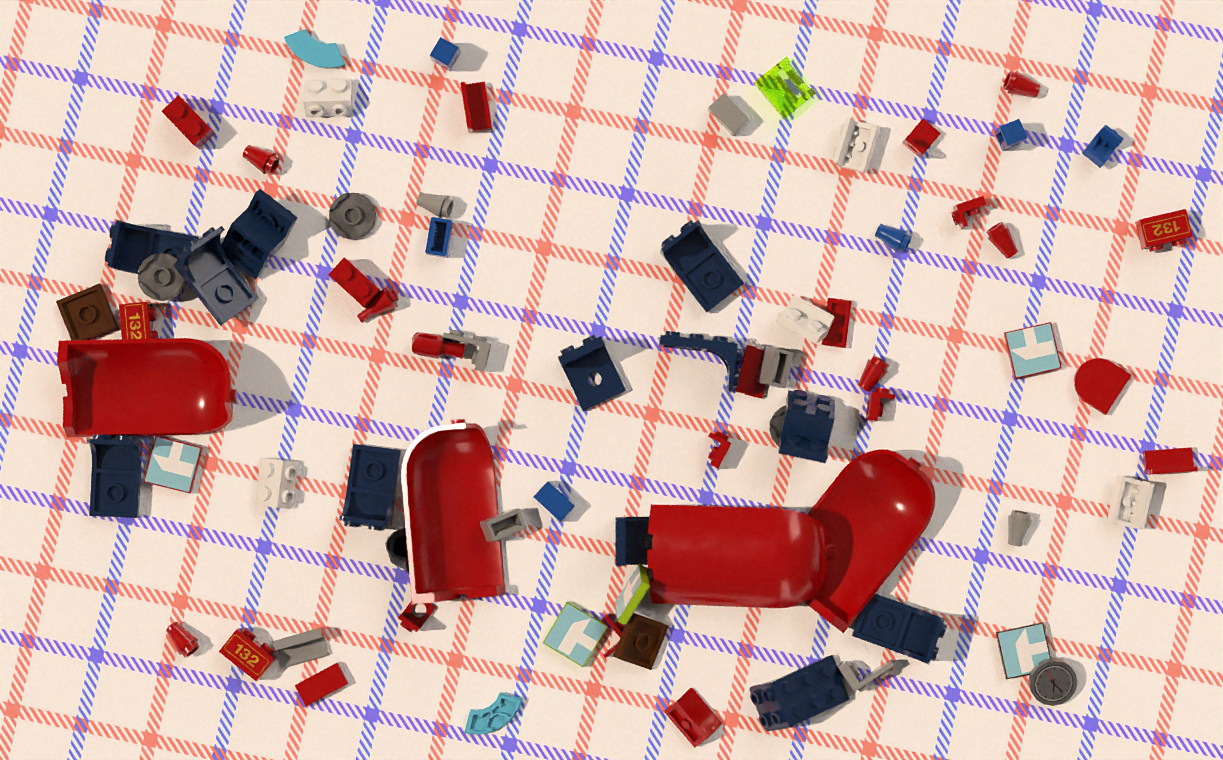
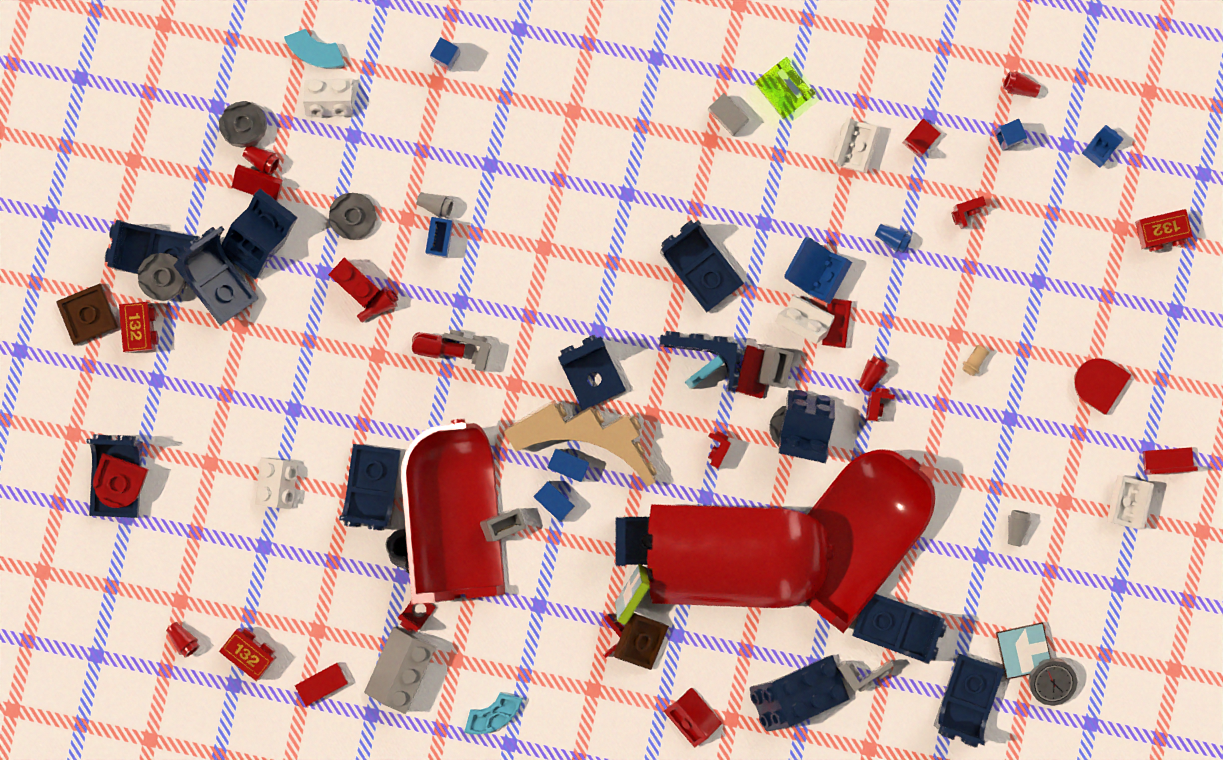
(118, 481): none -> red tile
(144, 387): red panel -> none
(173, 464): tile -> none
(188, 122): red brick -> none
(243, 124): none -> flat silver tile
(251, 181): none -> red tile
(301, 647): light grey panel -> none
(400, 670): none -> light grey slope
(476, 106): red panel -> none
(568, 465): none -> blue piece
(575, 634): medium azure tile -> none
(617, 436): none -> tan arch
(705, 371): none -> medium azure tile
(817, 270): none -> blue bracket
(968, 700): none -> dark blue bracket
(975, 360): none -> tan pin
(1002, 239): red cone -> none
(1032, 350): tile -> none

